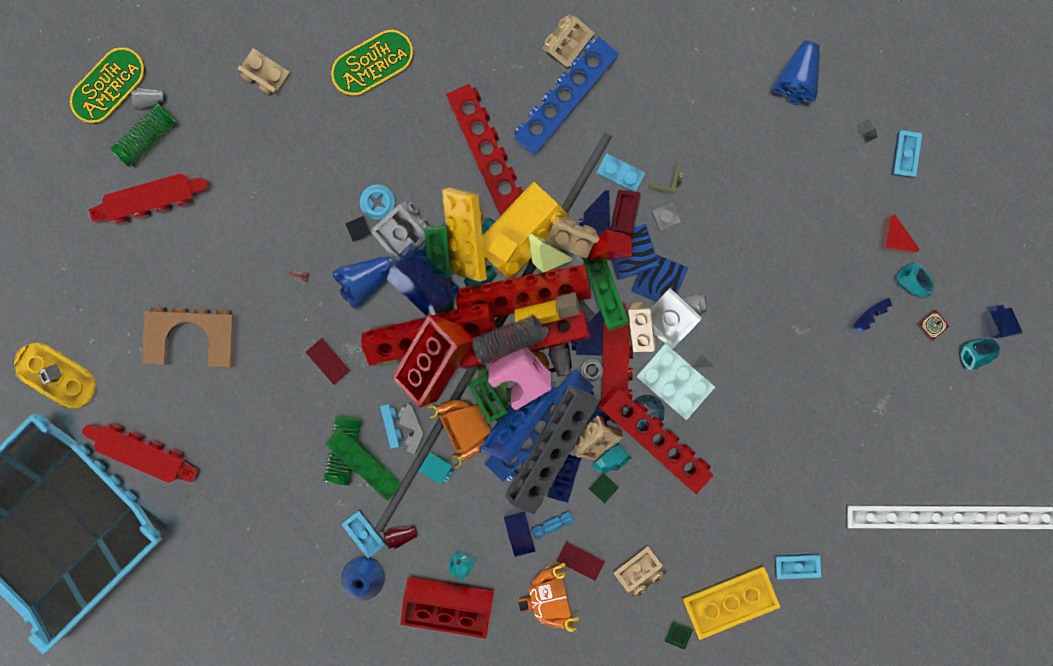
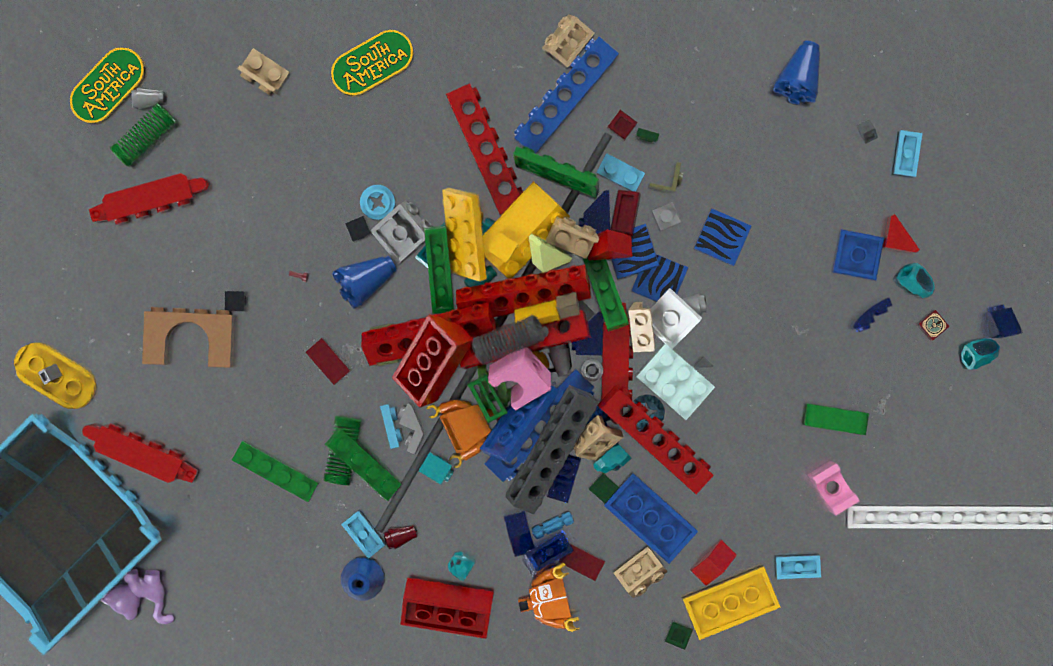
(126, 597): none -> lavender animal
(235, 300): none -> black piece
(275, 471): none -> green plate
(420, 280): clear blue slope -> none
(547, 555): none -> clear blue slope
(563, 174): none -> green plate
(622, 125): none -> dark red tile
(646, 135): none -> dark green tile
(650, 518): none -> blue plate
(714, 563): none -> red slope
(722, 237): none -> blue tile
(836, 419): none -> green beam
(843, 496): none -> bright pink piece
(858, 254): none -> blue tile

